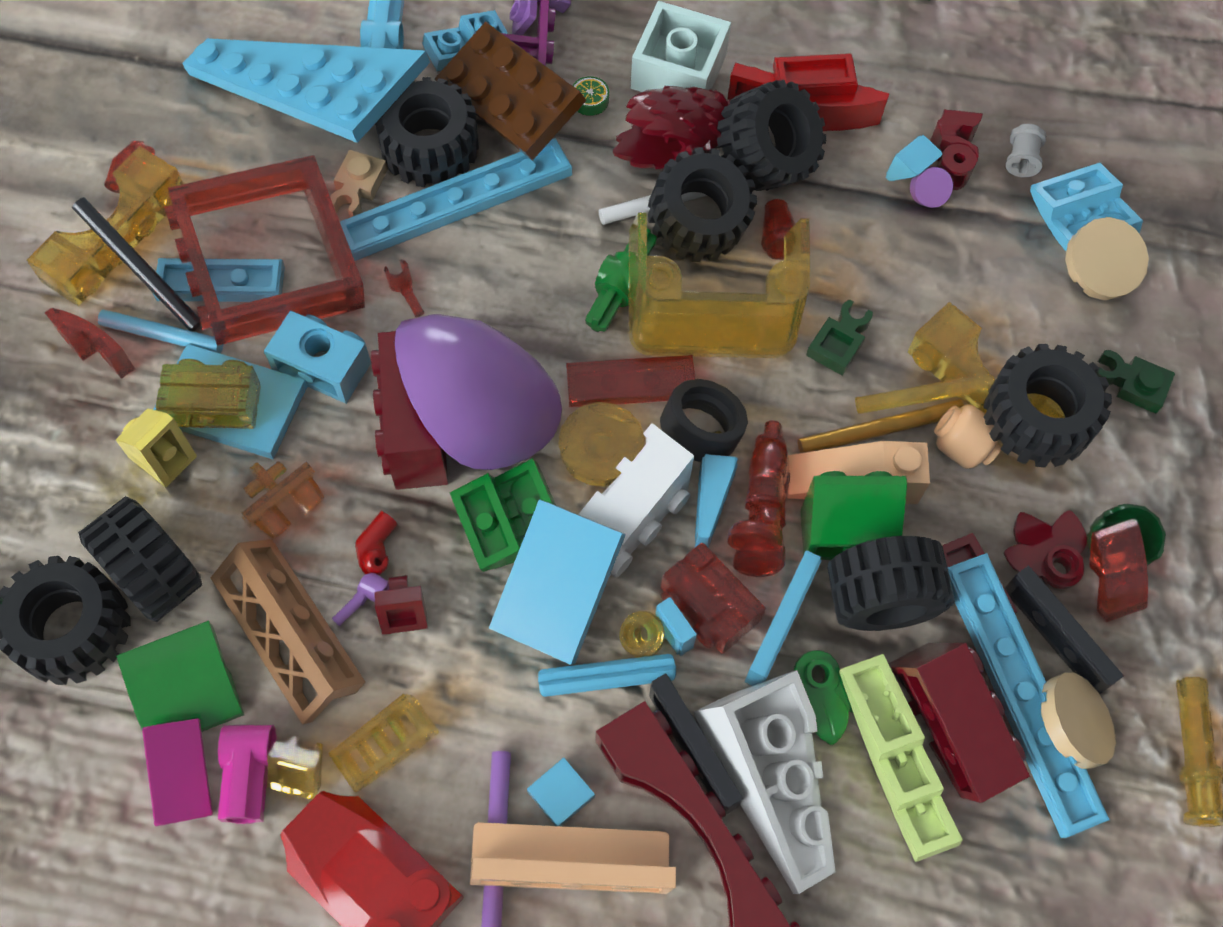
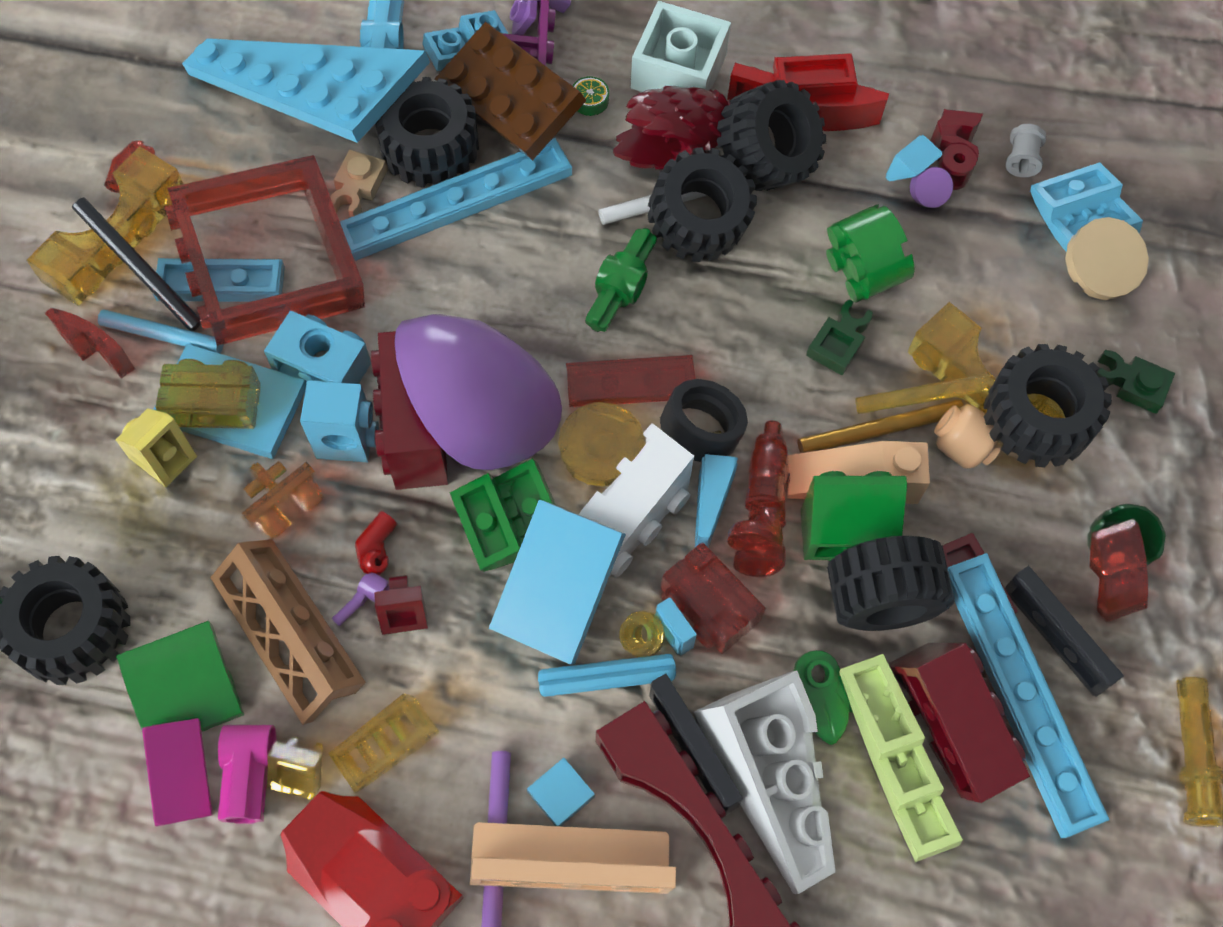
(141, 558): black tyre -> none
(338, 421): none -> medium azure brick
(402, 283): clear red hand -> none
(716, 323): clear yellow windscreen -> none
(776, 225): clear red cone -> none
(783, 619): medium azure tile -> none
(869, 252): none -> green brick
(1043, 545): dark red plate -> none
(1078, 720): tan tile -> none

